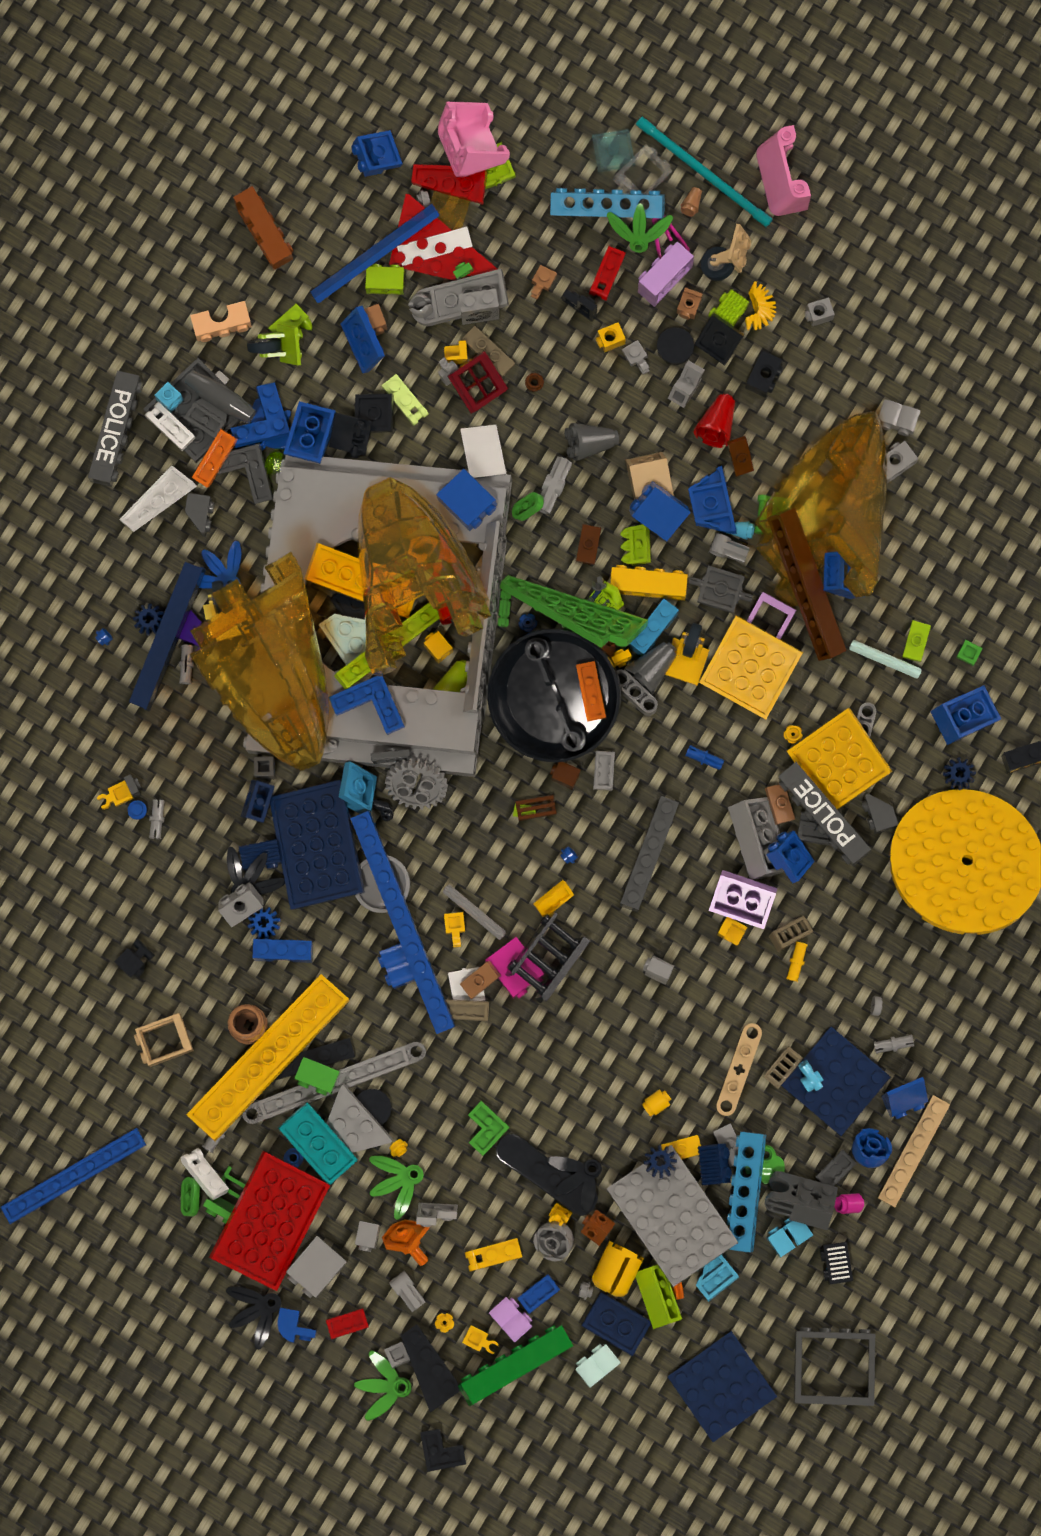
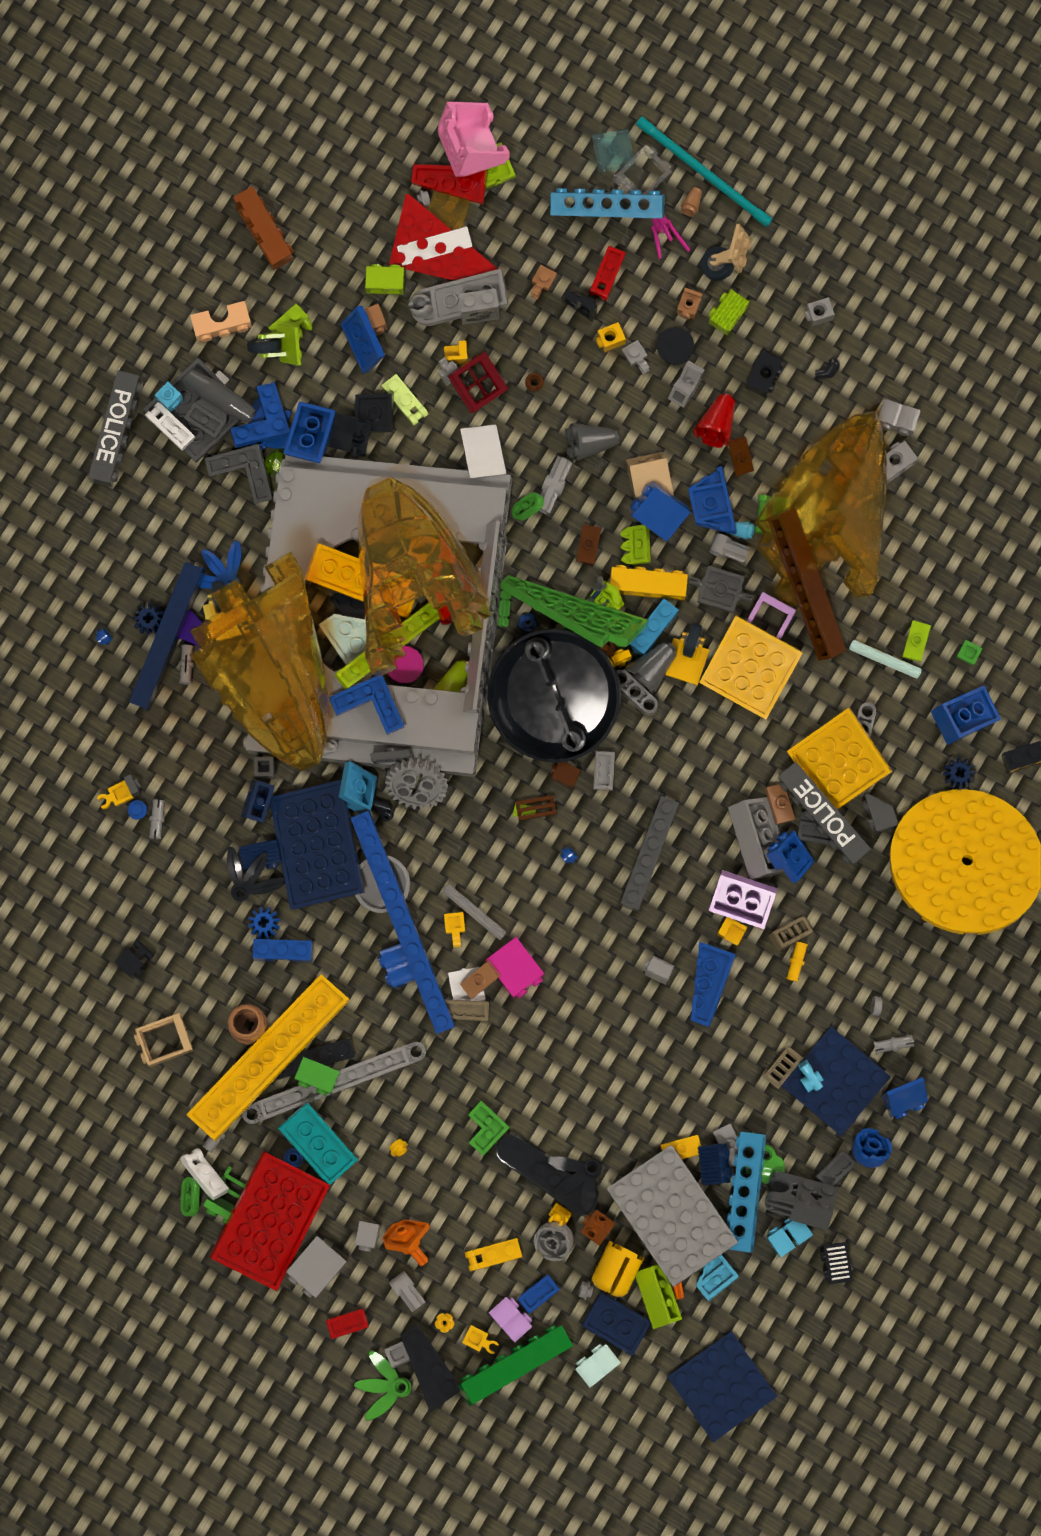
(73, 1176): blue tile -> none
(157, 498): white wing -> none
(198, 511): dark grey slope -> none
(214, 458): orange plate -> none
(236, 913): light grey brick -> none
(250, 1314): black plant -> none
(288, 1326): blue brick -> none
(355, 1123): light grey wing -> none
(375, 253): blue tile -> none
(376, 153): blue plate -> none
(377, 1104): black tile -> none
(391, 1184): bright green plant -> none
(408, 667): none -> dark pink tile
(429, 1212): light grey plate -> none
(437, 646): yellow brick -> none
(437, 1456): black plate -> none
(462, 270): bright green plate -> none
(467, 500): blue brick -> none
(479, 342): dark tan plate -> none
(553, 898): yellow plate -> none
(566, 960): black fence -> none
(591, 691): orange plate -> none
(638, 238): bright green plant -> none
(653, 1163): dark blue gear -> none
(656, 1102): yellow brick -> none
(665, 273): lavender brick -> none
(704, 757): blue axle -> none
(710, 979): none -> blue wing
(719, 339): black tile -> none
(744, 1056): tan piece -> none
(762, 308): yellow hair -> none
(781, 192): bright pink windscreen -> none
(793, 729): yellow plate -> none
(829, 371): none -> black arm
(834, 575): blue window -> none
(842, 1334): dark grey window -> none
(849, 1203): dark pink brick -> none
(913, 1151): tan plate -> none

